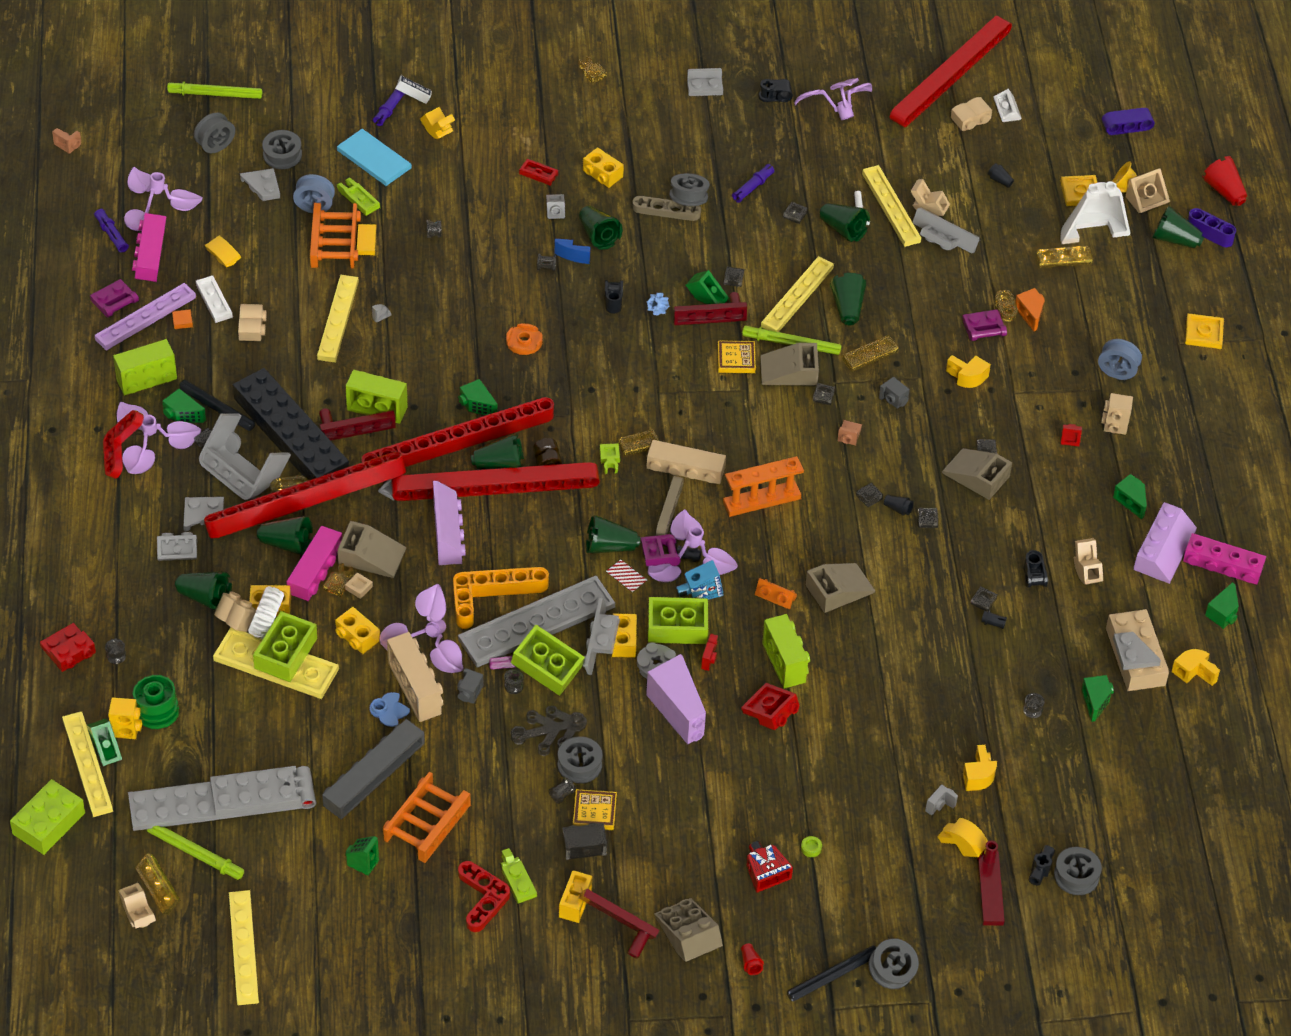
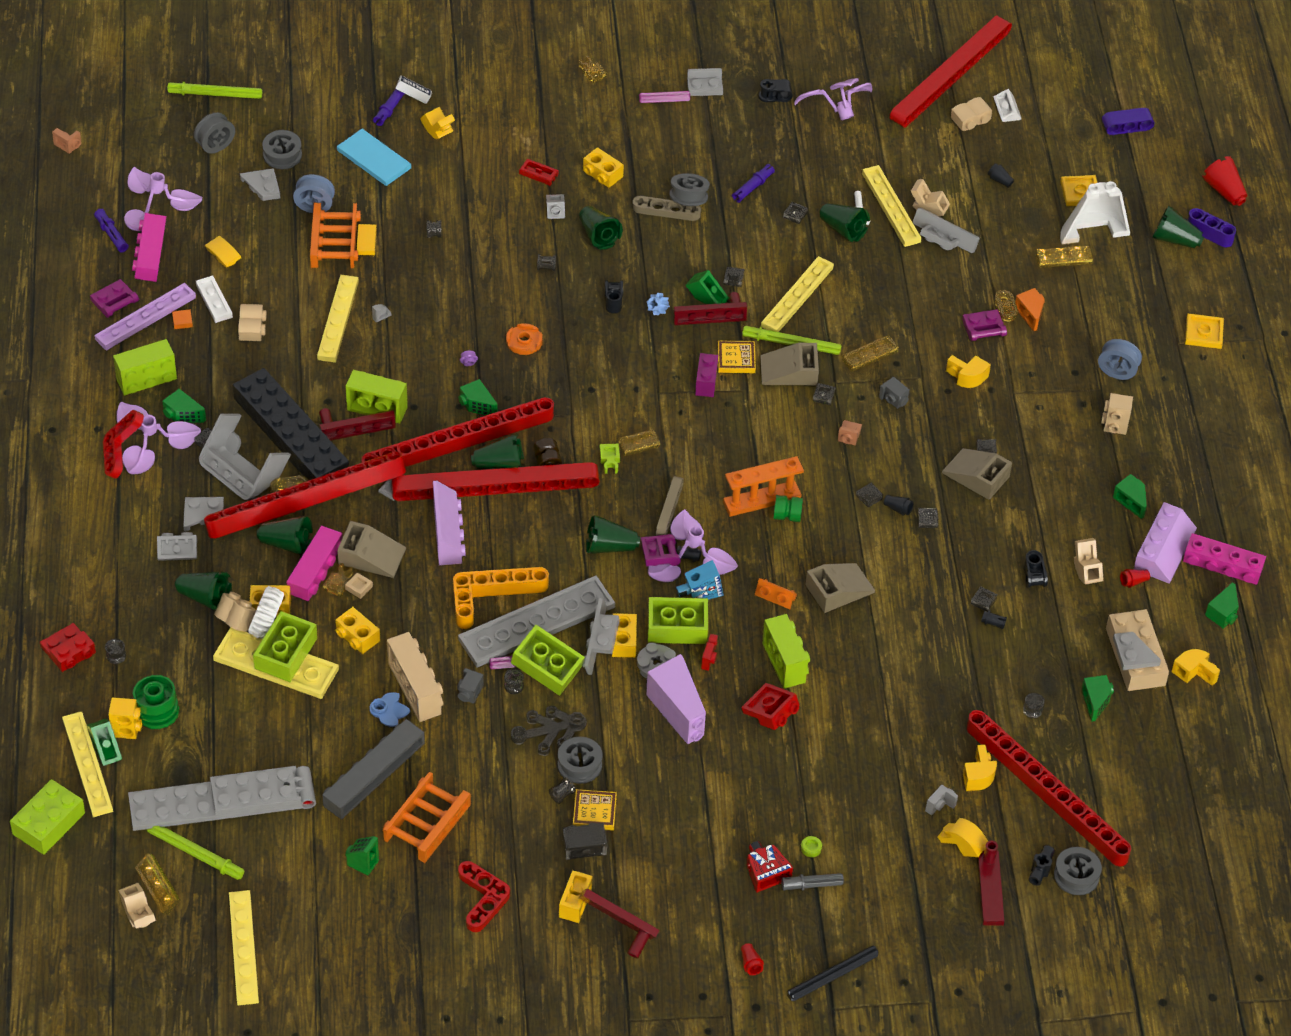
(214, 403): black axle -> none
(357, 194): lime hinge -> none
(432, 604): lavender plant -> none
(468, 358): none -> medium lavender plate
(517, 877): lime hinge -> none
(566, 250): blue slope -> none
(626, 575): sticker -> none
(657, 97): none -> axle
(686, 462): tan brick -> none
(689, 929): dark tan slope -> none
(706, 375): none -> magenta brick
(788, 508): none -> green wheel
(811, 881): none -> dark grey axle
(848, 296): dark green cone -> none
(901, 954): dark grey wheel -> none
(996, 739): none -> red beam
(1071, 435): red tile -> none
(1123, 176): yellow piece -> none
(1133, 577): none -> red cone
(1147, 191): tan slope -> none

